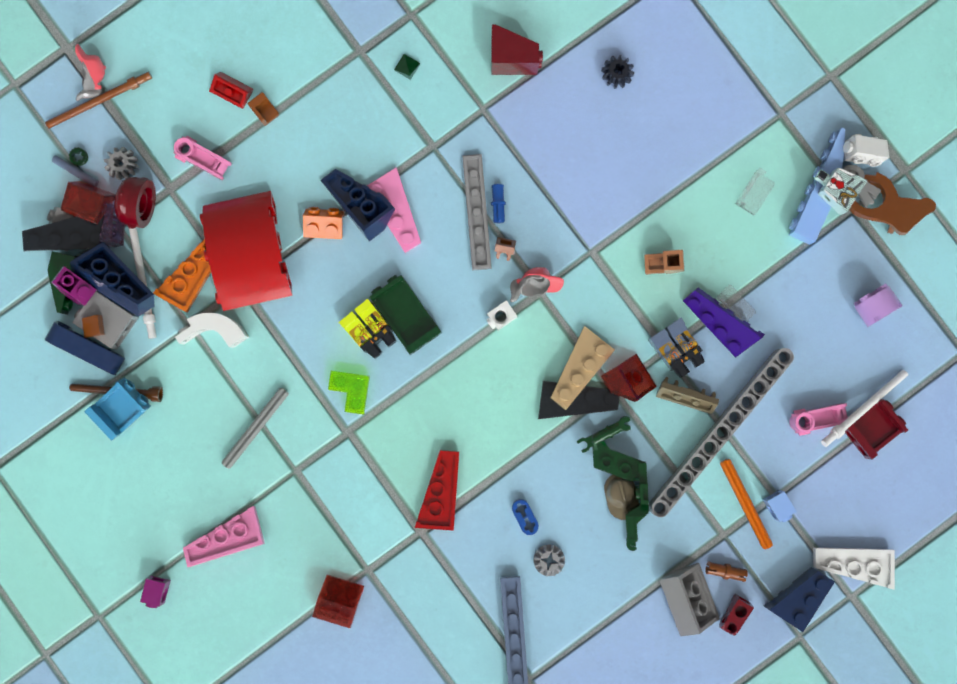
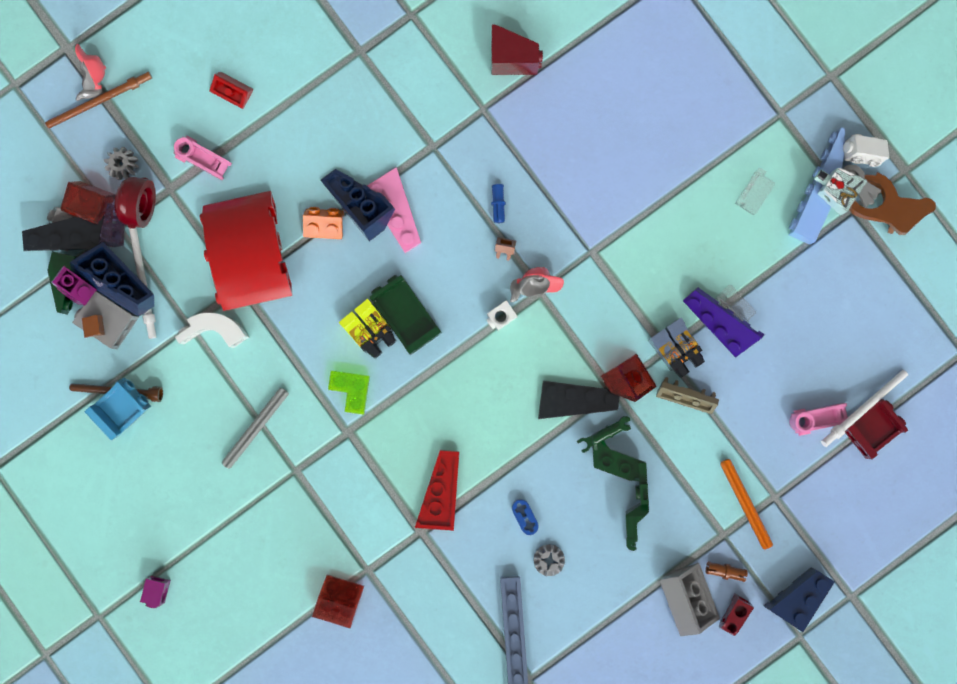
(75, 171): sand blue piece -> none
(77, 151): dark green bush -> none
(84, 348): dark blue beam -> none
(186, 281): orange wing -> none
(232, 537): bright pink wing -> none
(263, 109): dark orange panel -> none
(407, 66): dark green slope -> none
(477, 212): light grey tile -> none
(583, 364): tan wing -> none
(620, 496): dark tan piece -> none
(623, 66): black gear -> none
(666, 262): nougat brick -> none
(729, 427): light grey beam -> none
(779, 506): light blue brick -> none
(863, 564): white wing -> none
(877, 304): lavender brick -> none

